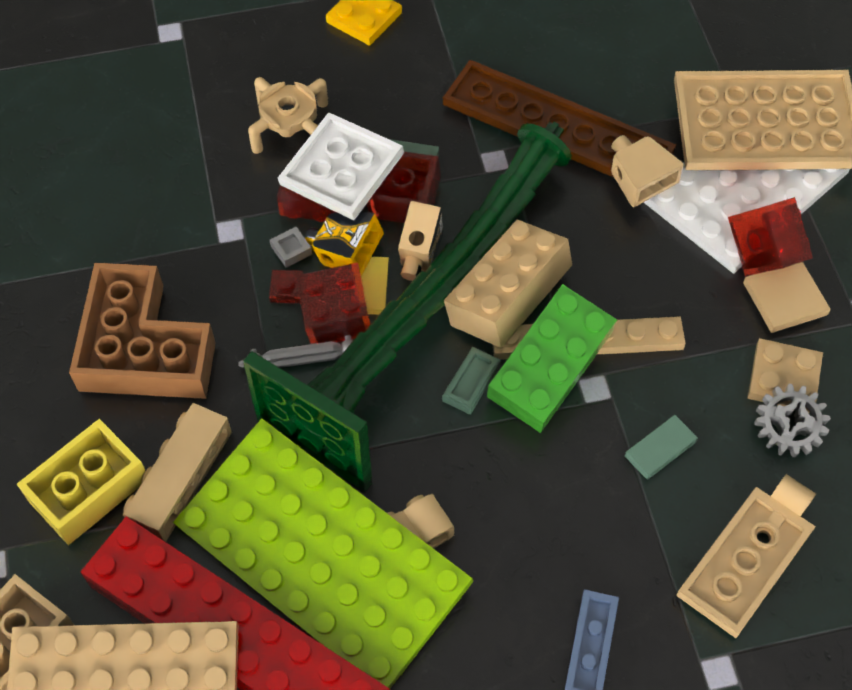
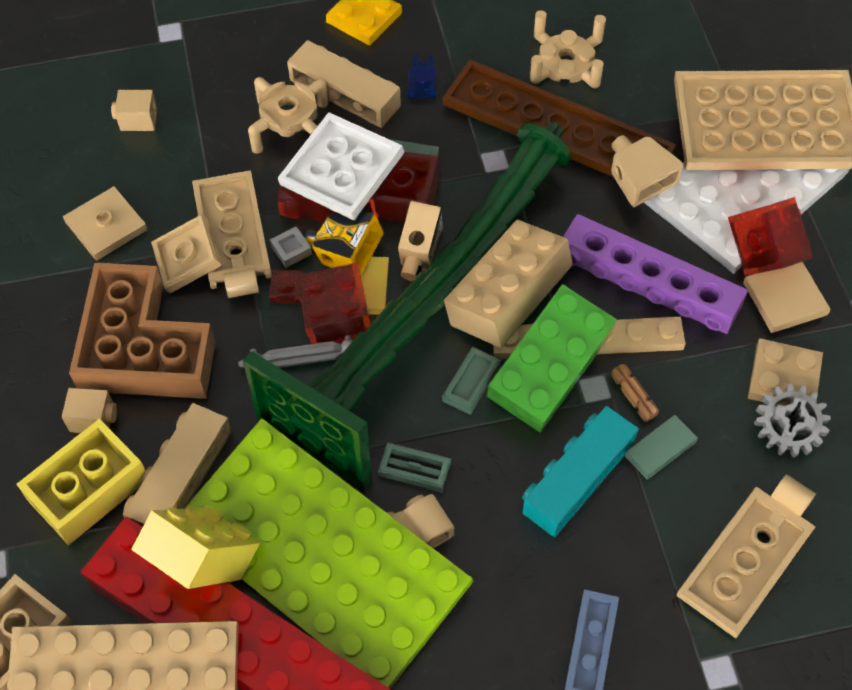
(86, 407): none -> tan brick
(105, 223): none -> tan plate
(135, 110): none -> tan brick
(186, 253): none -> tan tile
(196, 546): none -> light yellow brick
(236, 224): none -> tan hinge
(346, 83): none -> tan brick
(411, 478): none -> sand green tile
(422, 78): none -> clear blue plate
(567, 43): none -> tan plate
(579, 470): none -> teal brick
(635, 392): none -> medium nougat axle
(666, 272): none -> medium lavender brick

